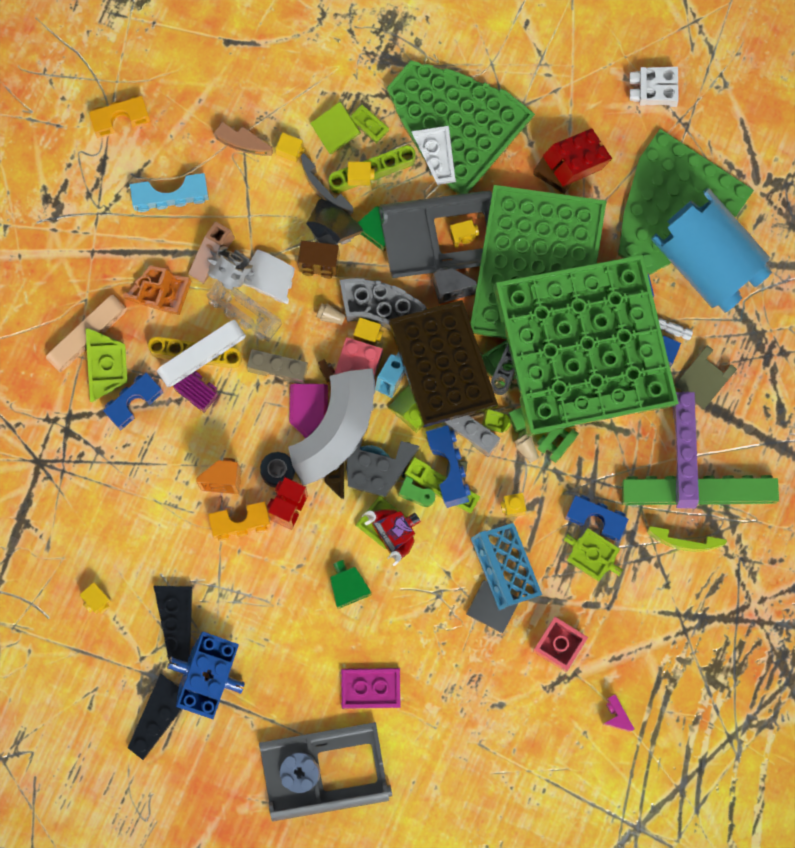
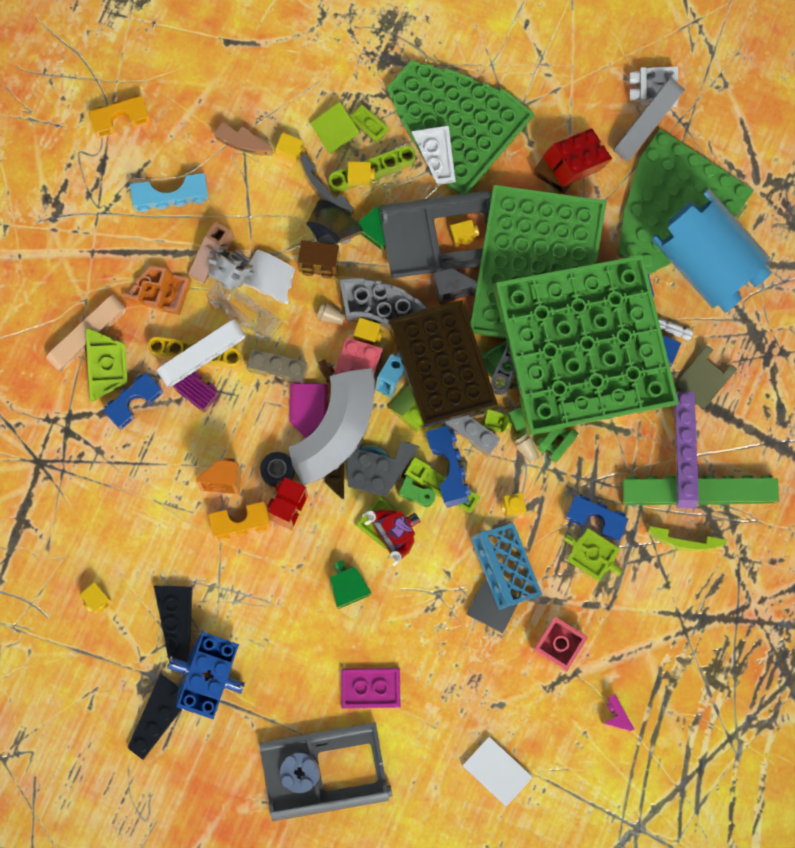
(497, 771): none -> white tile
(648, 119): none -> light grey beam

